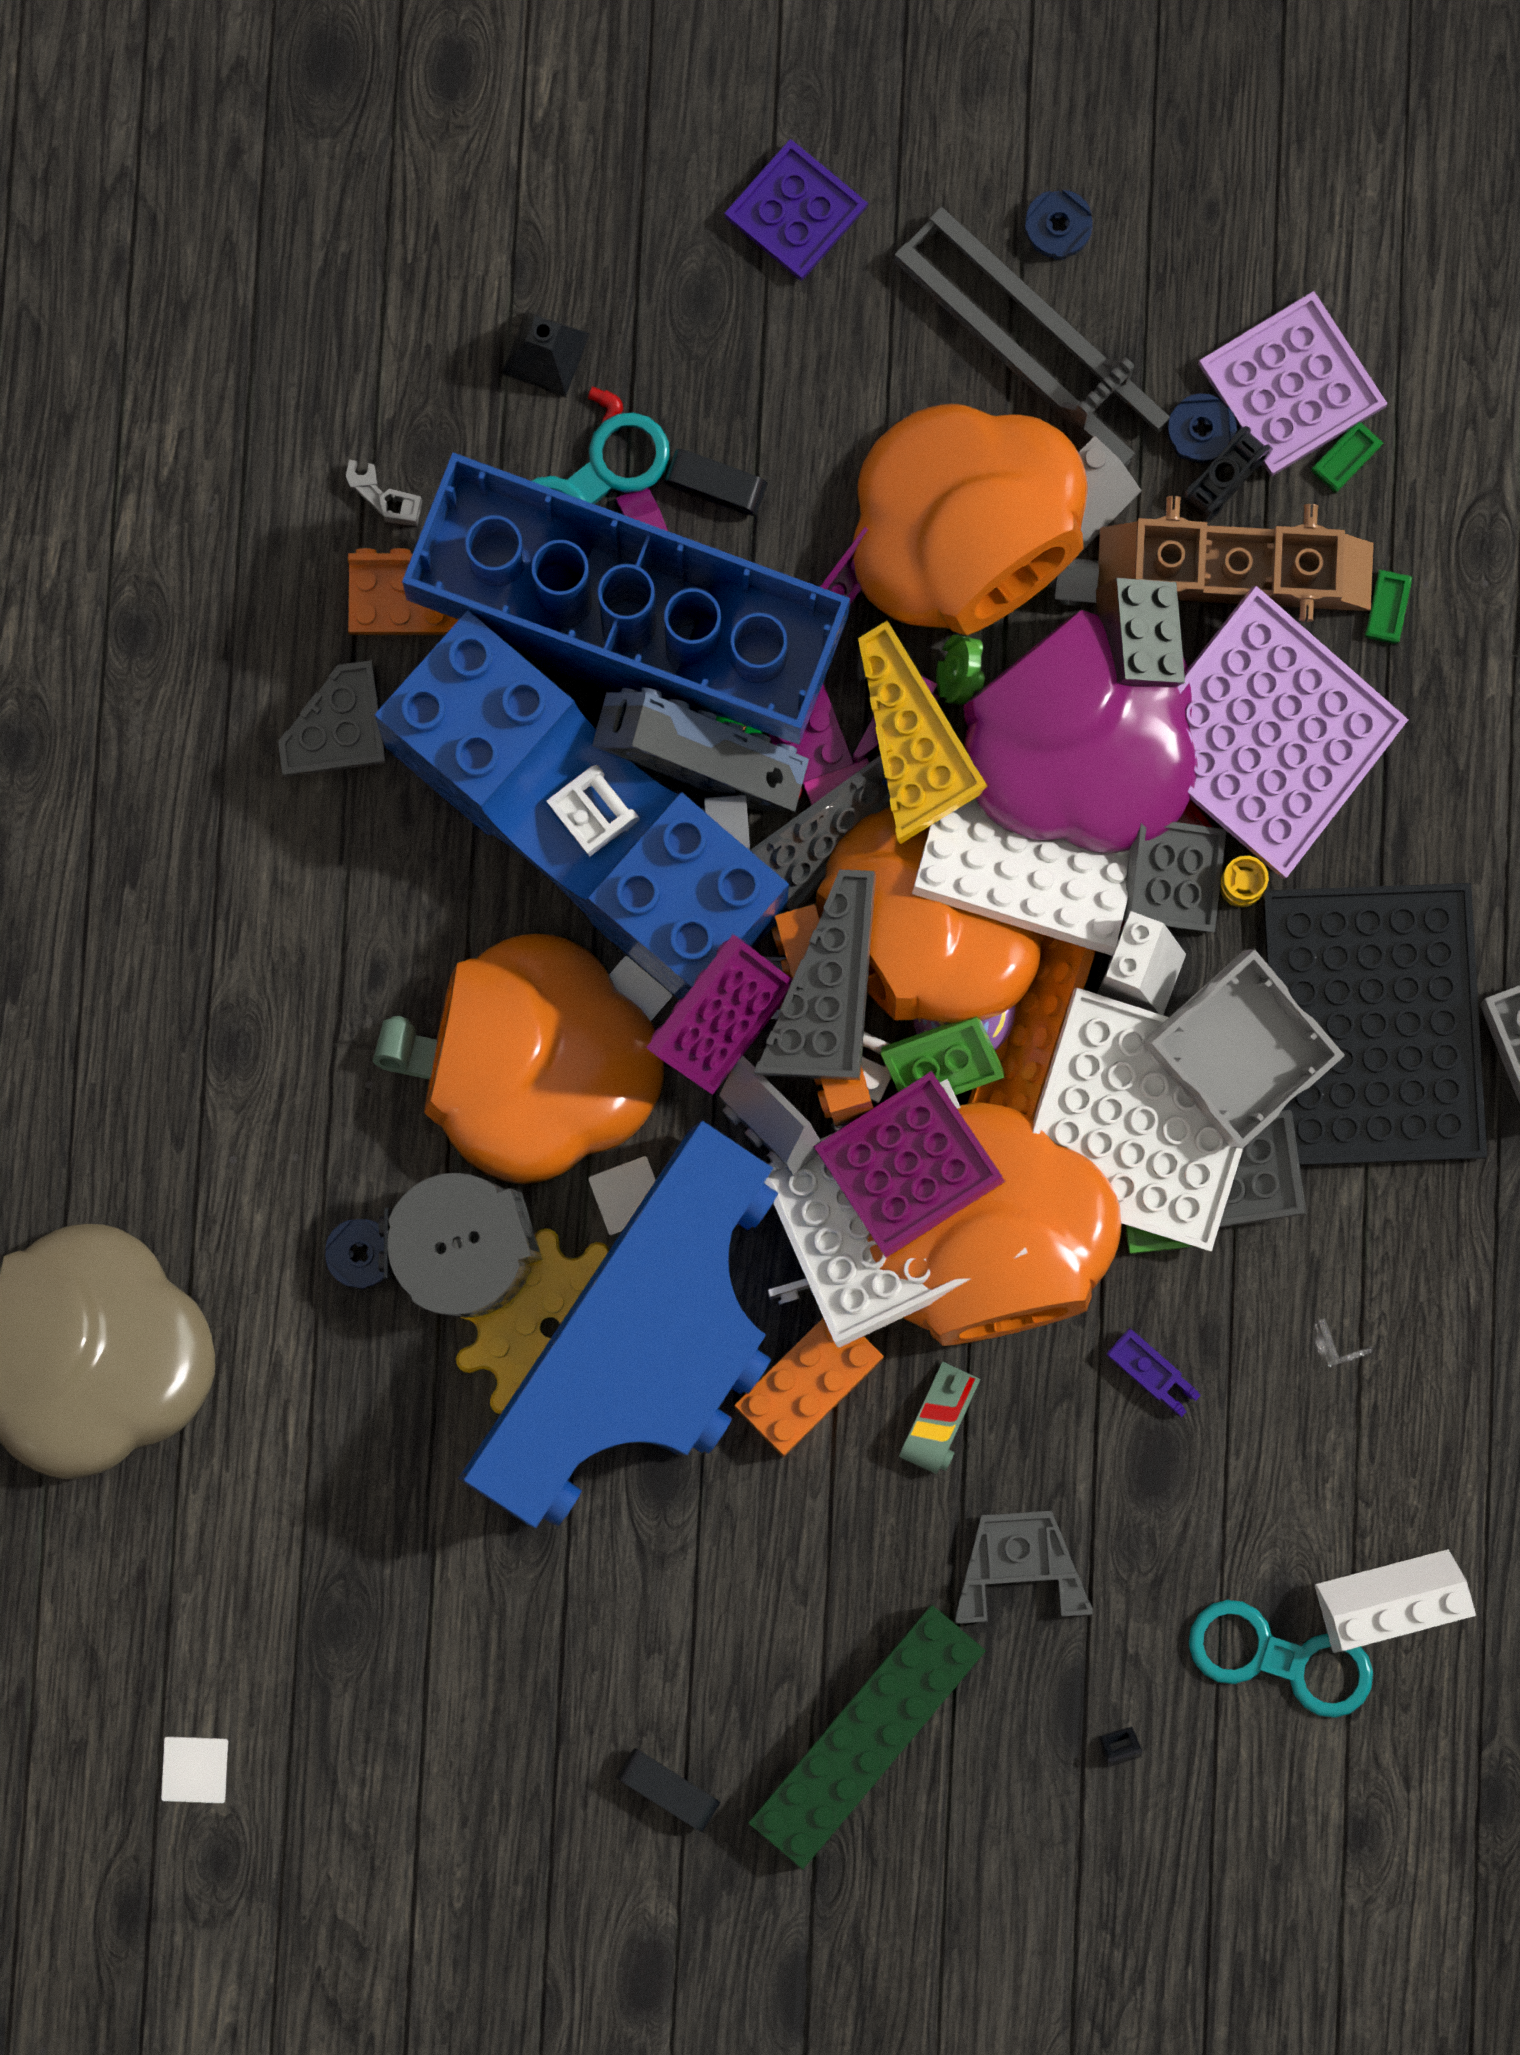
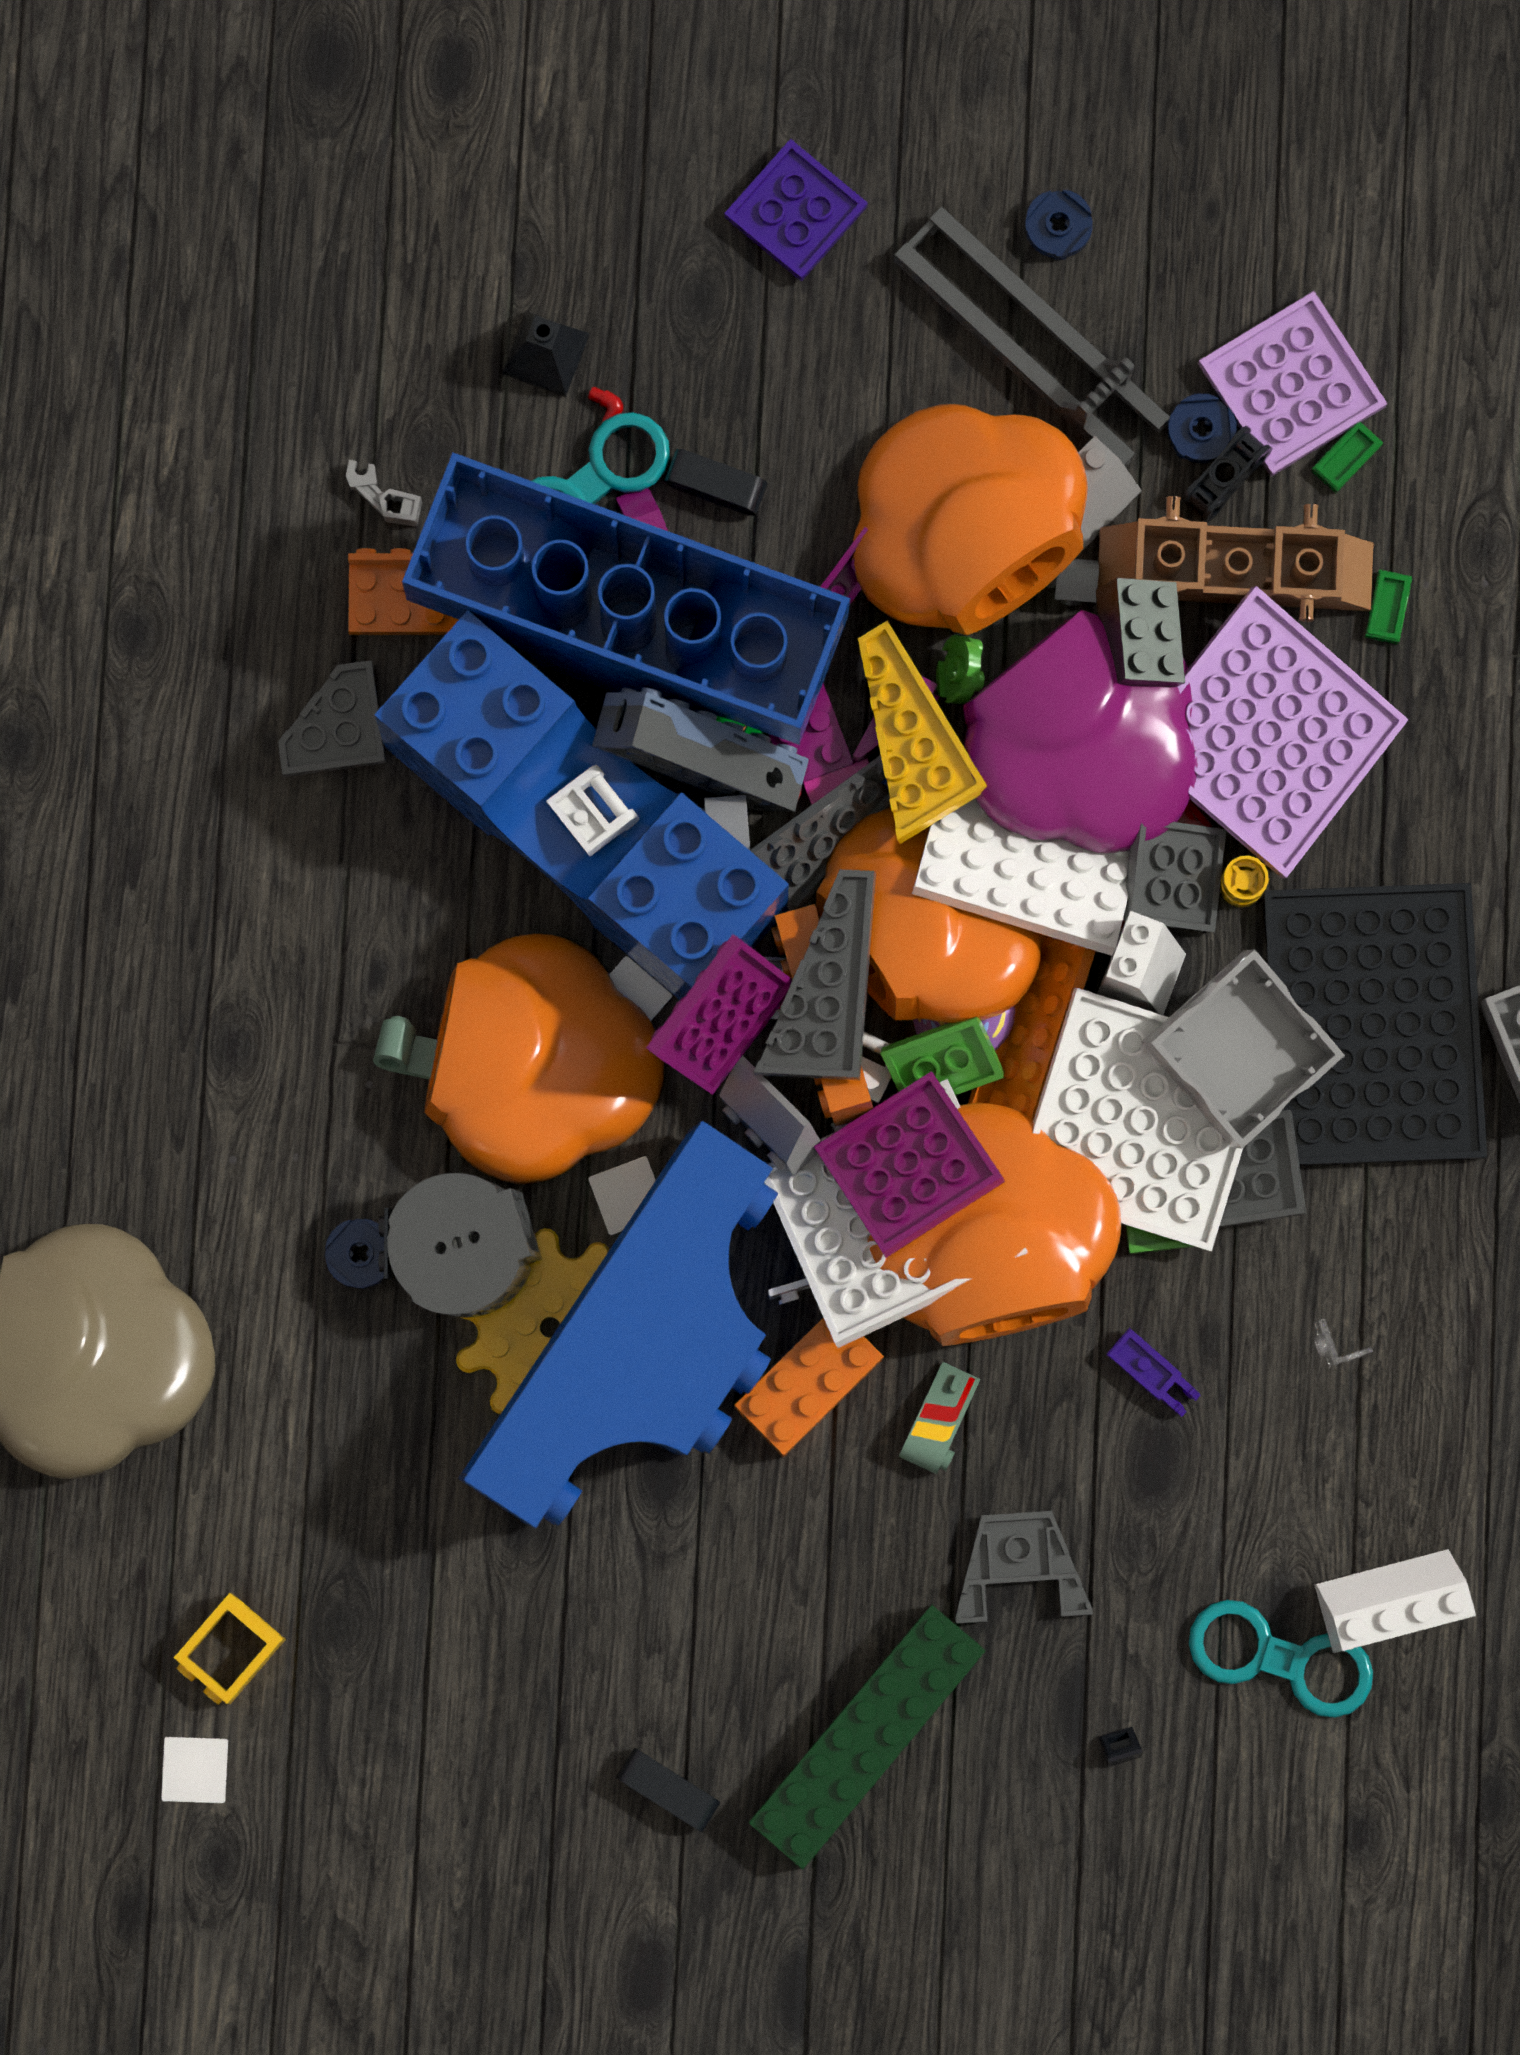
(253, 1622): none -> yellow window

